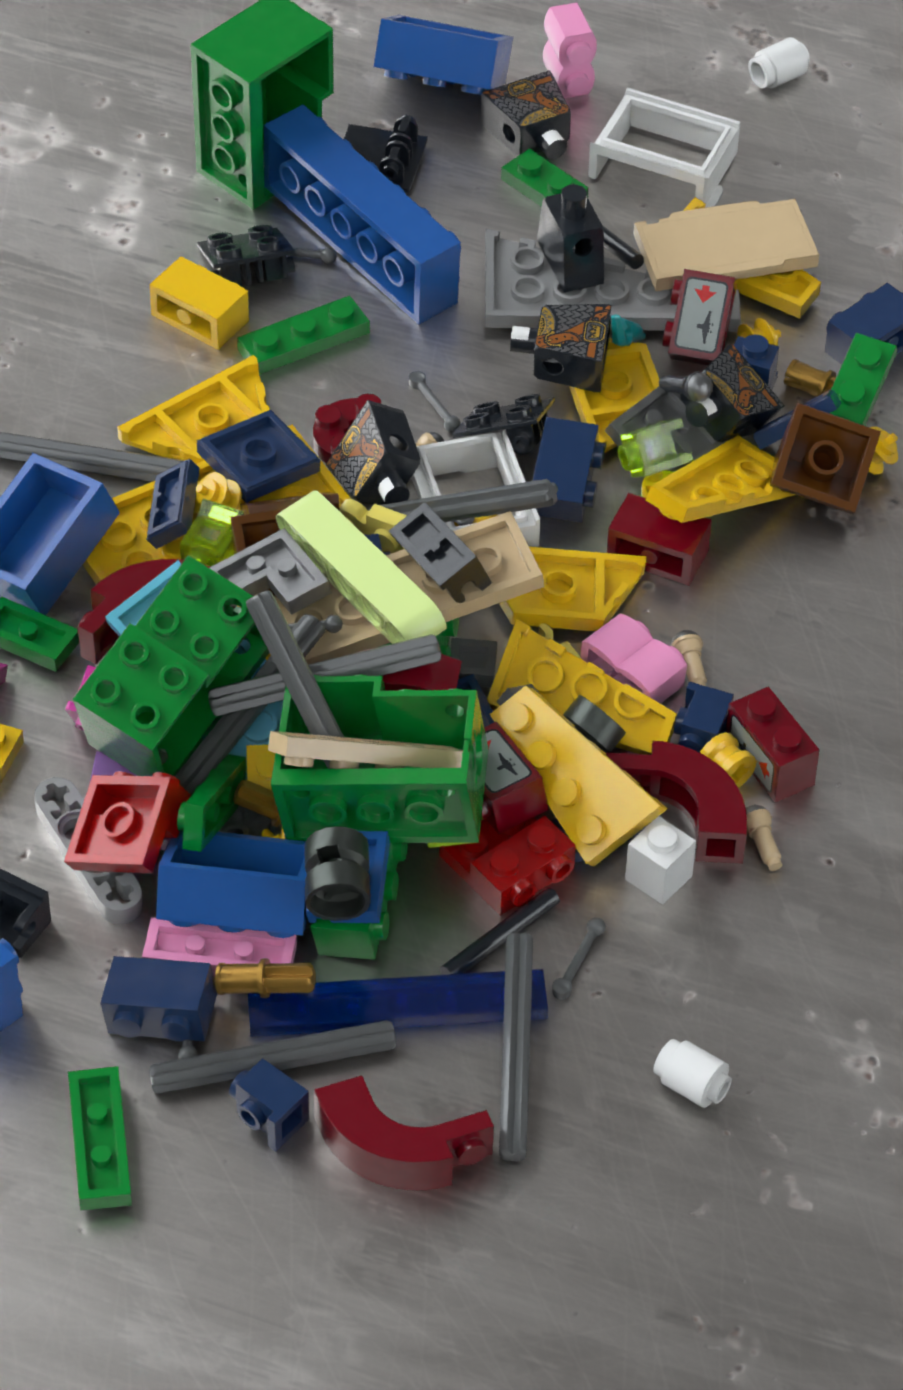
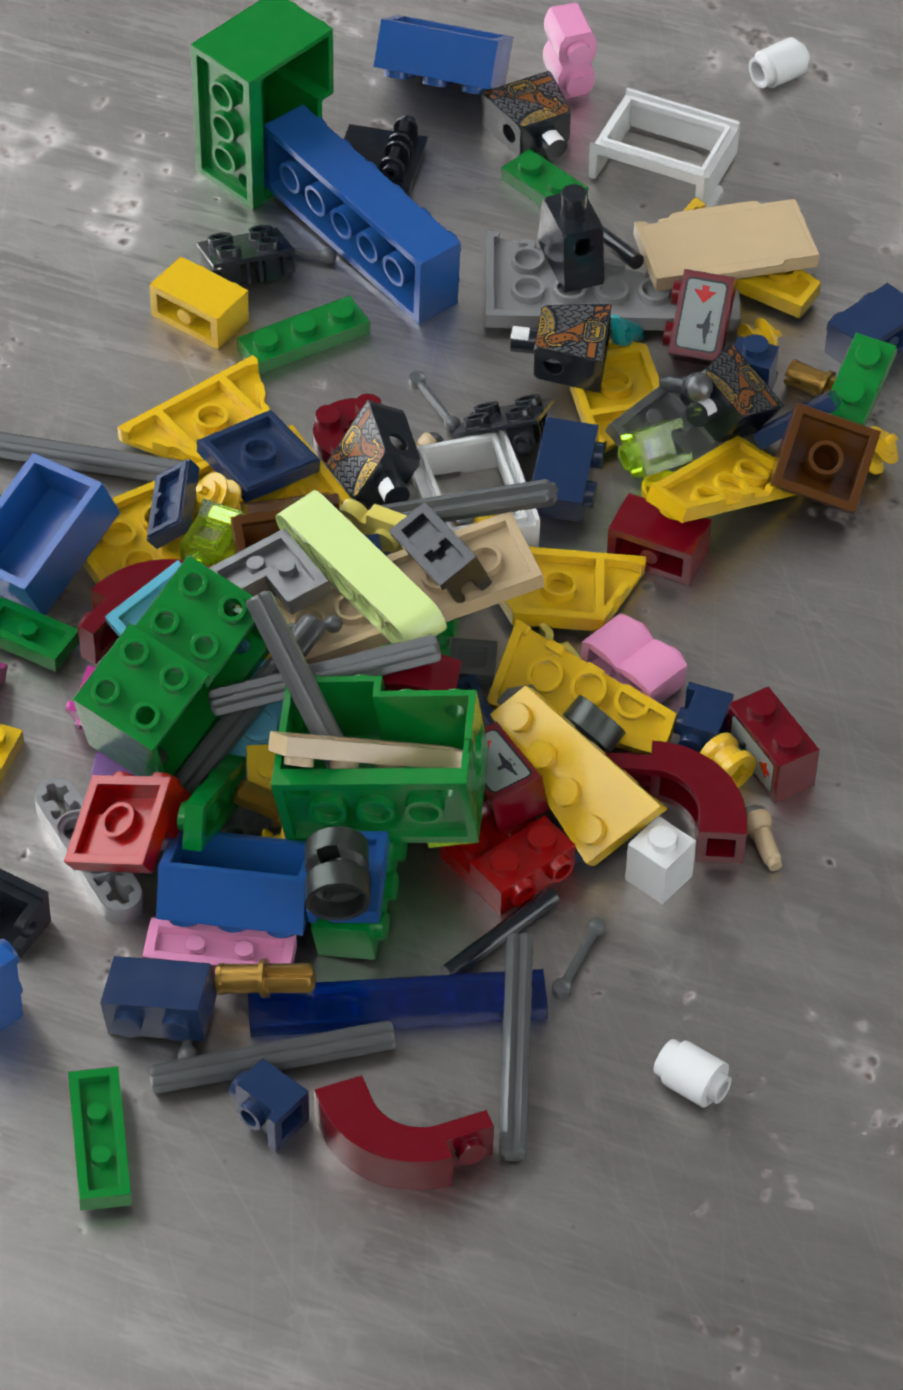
(690, 647): tan piece -> none

